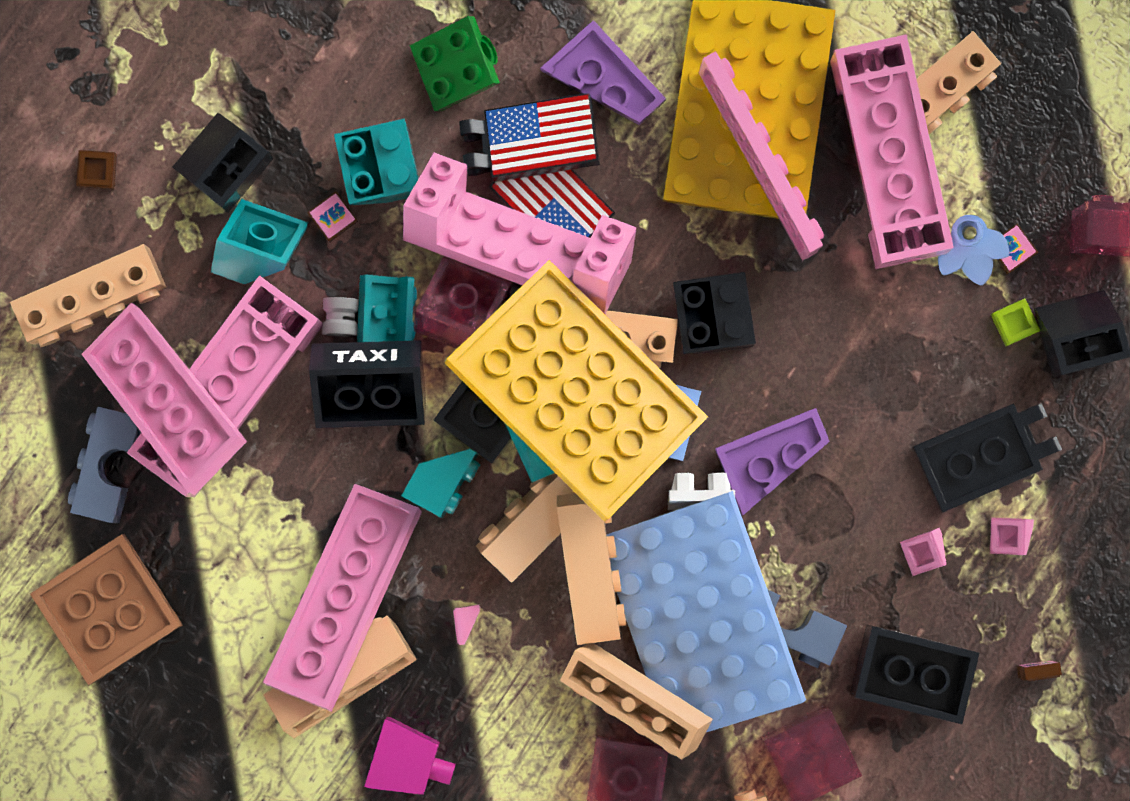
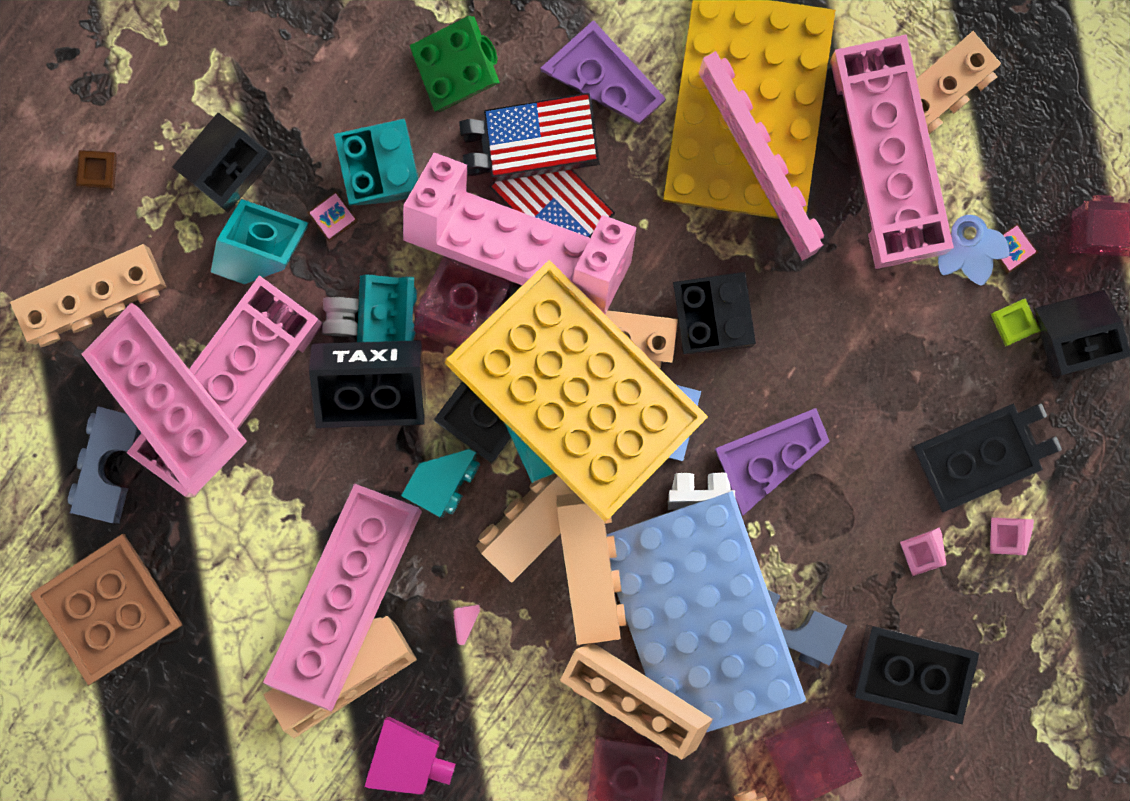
(1039, 670): reddish brown tile -> none

